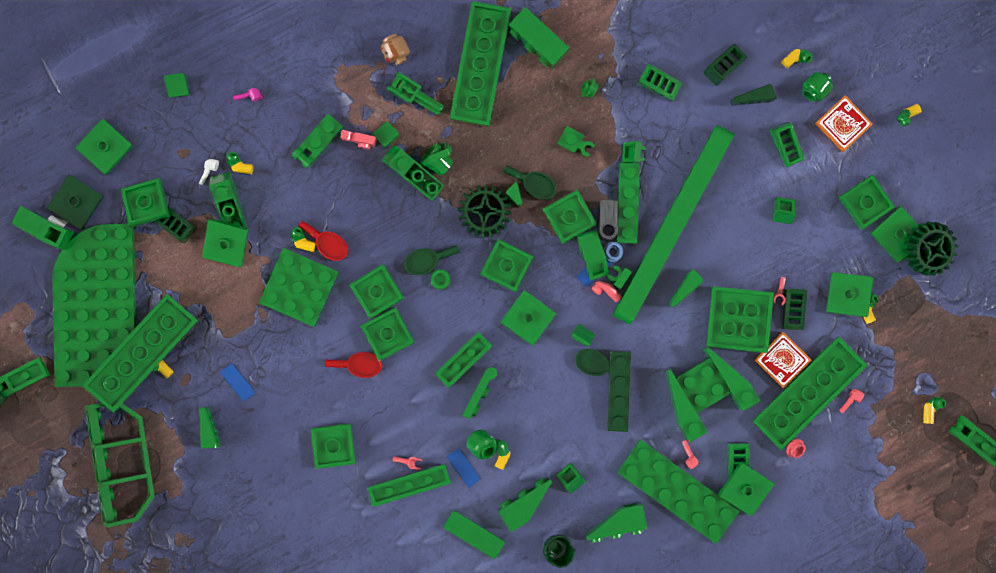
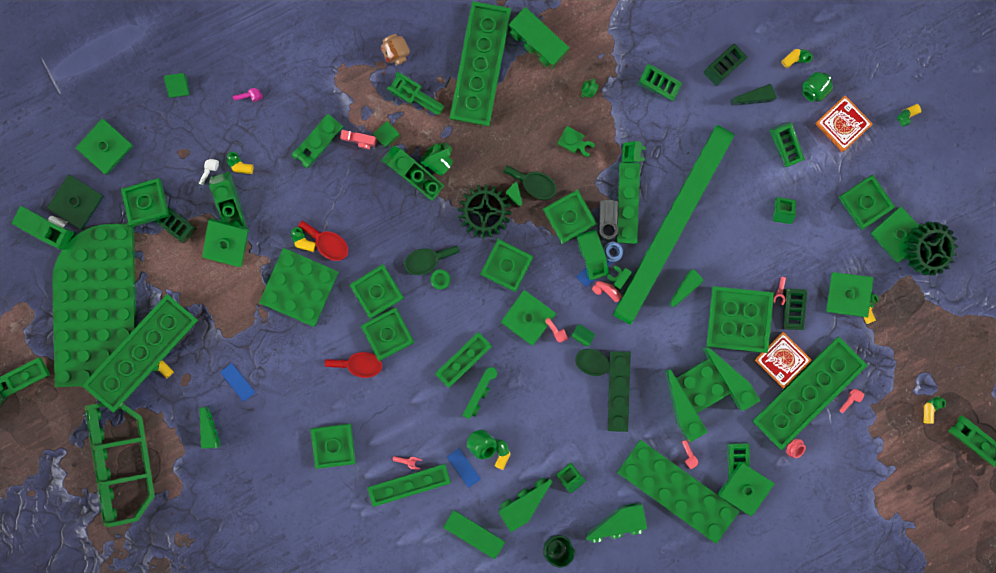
(559, 335): none -> coral hand

